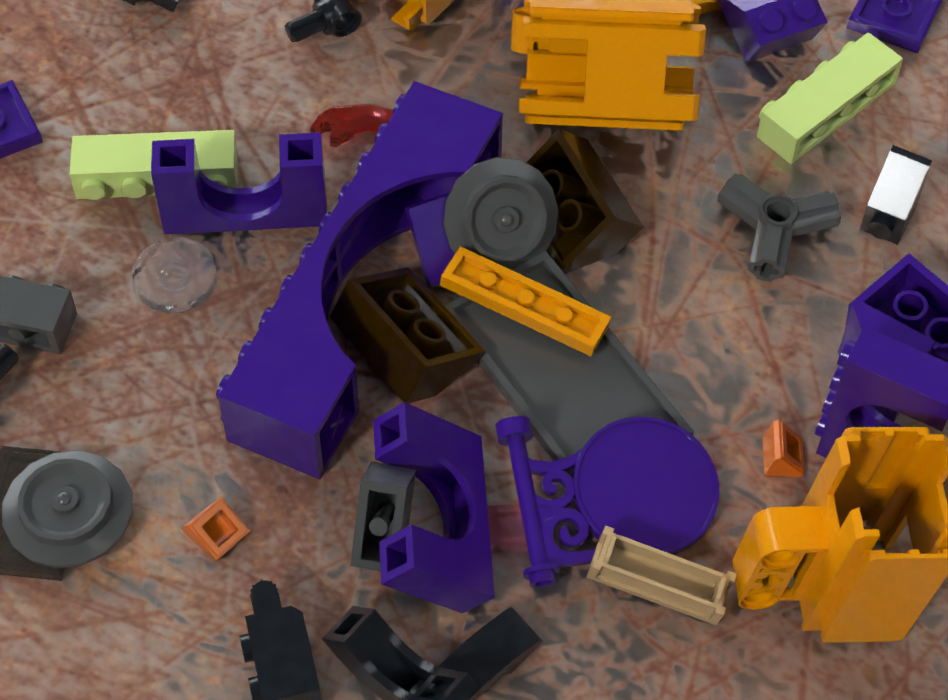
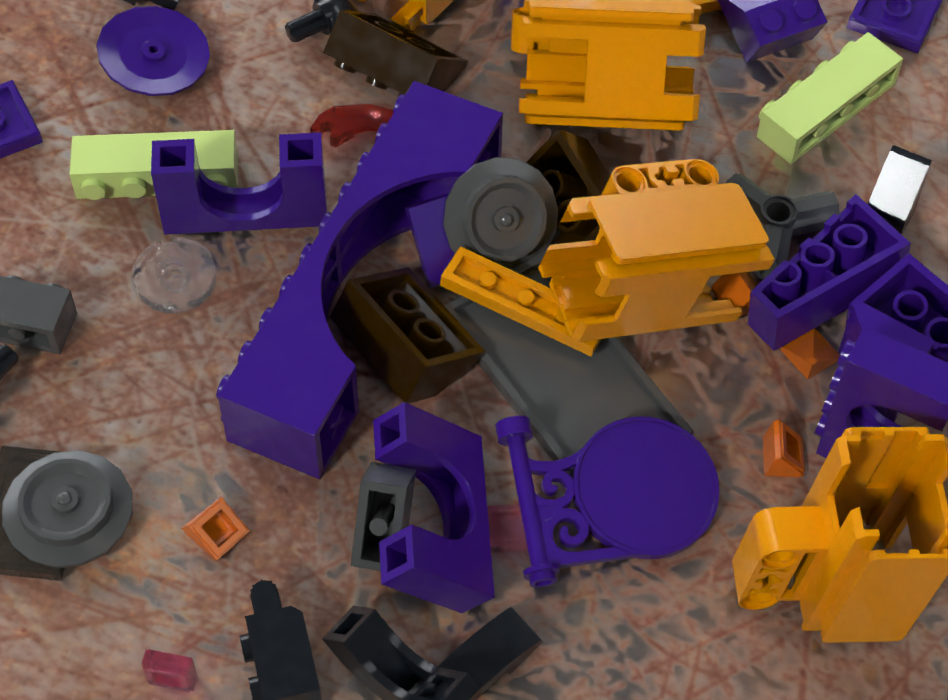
(153, 51): none -> dark purple piece
(169, 670): none -> clear pink tile
(390, 53): none -> dark brown slope
(654, 251): none -> light orange piece
(660, 577): tan container -> none
(736, 288): none -> orange slope
(810, 353): none -> orange slope
(825, 274): none -> dark purple wedge

